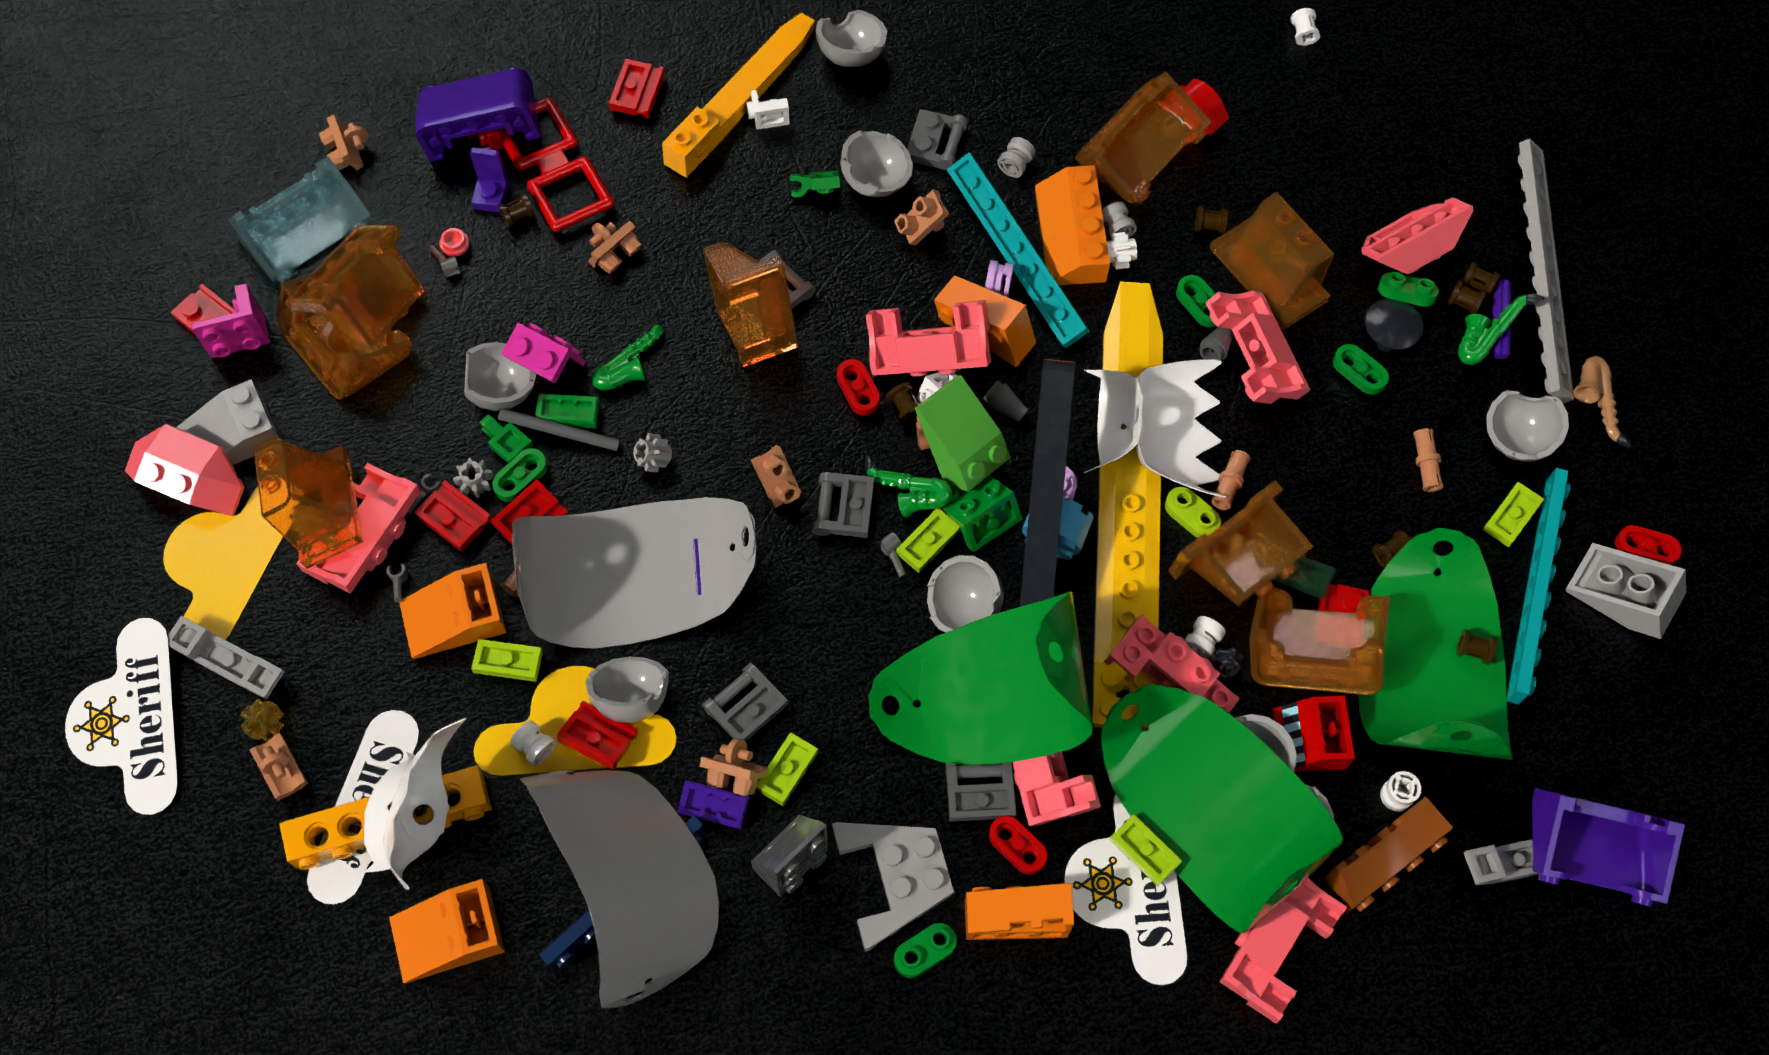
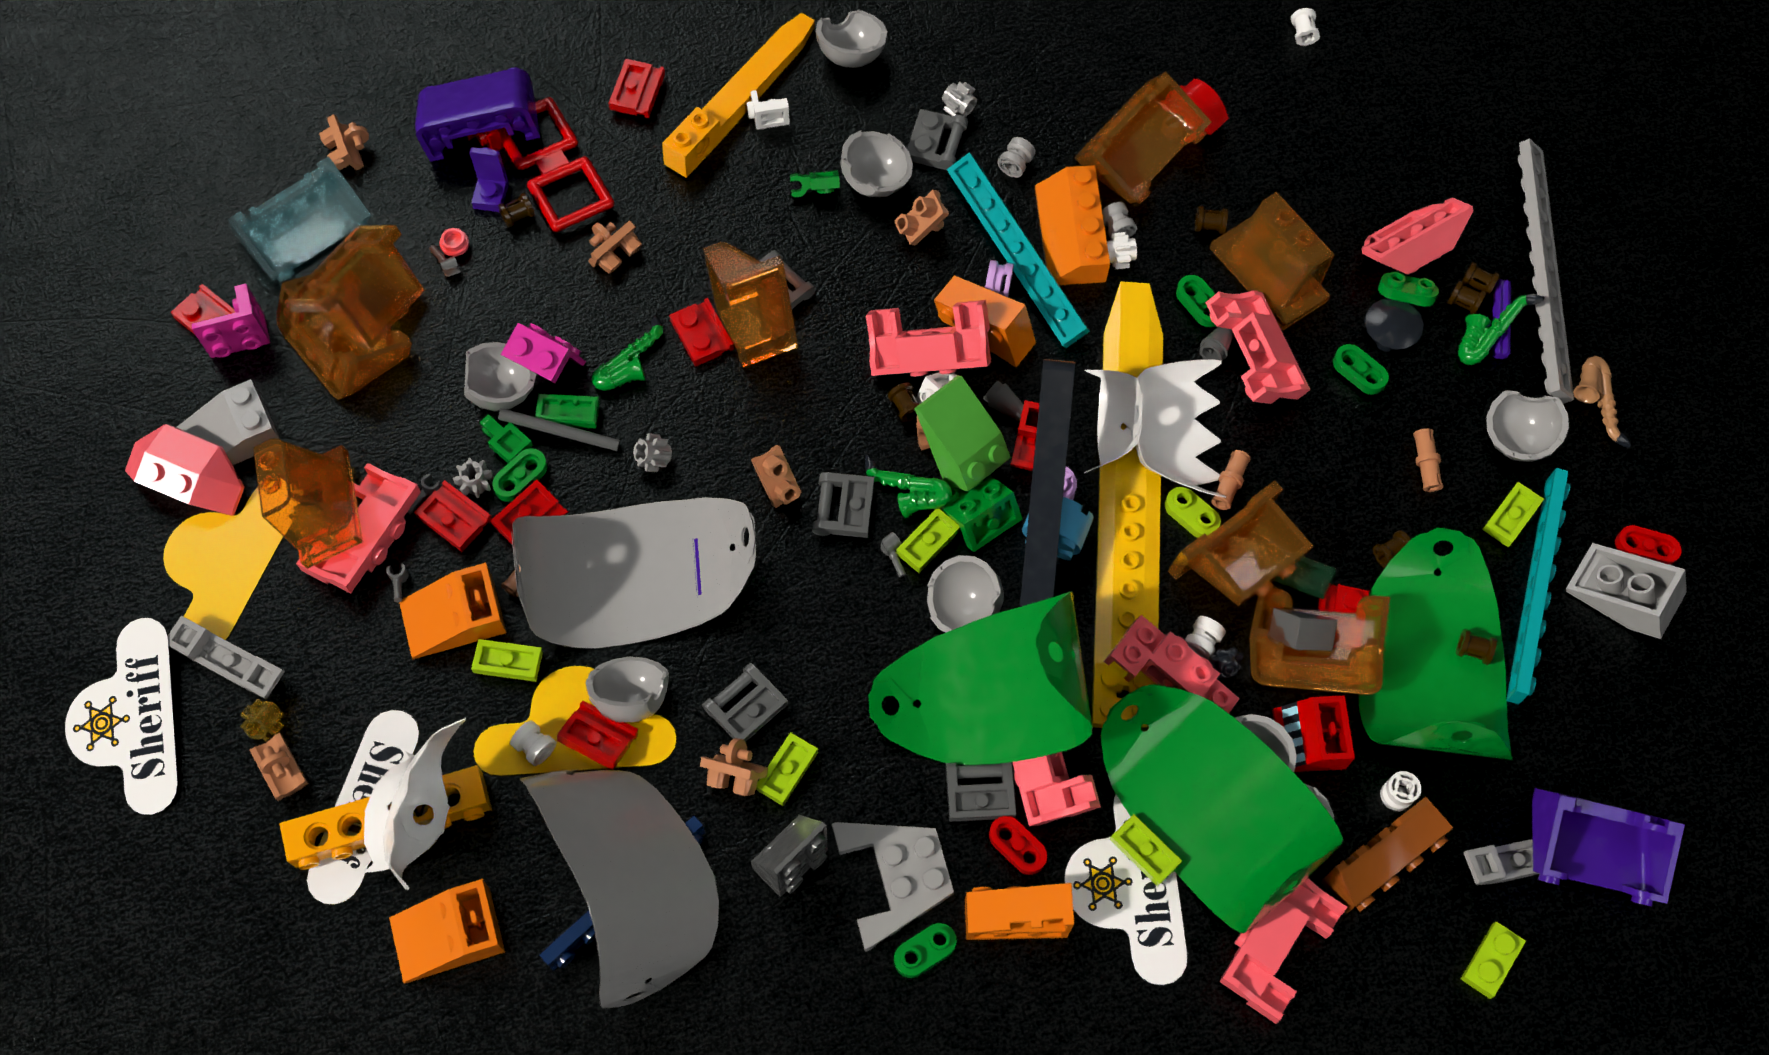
(701, 332): none -> red plate
(713, 804): dark purple plate -> none
(859, 389): red plate -> none
(959, 99): none -> light grey gear
(1026, 438): none -> red brick
(1303, 630): none -> dark grey slope
(1493, 960): none -> lime plate

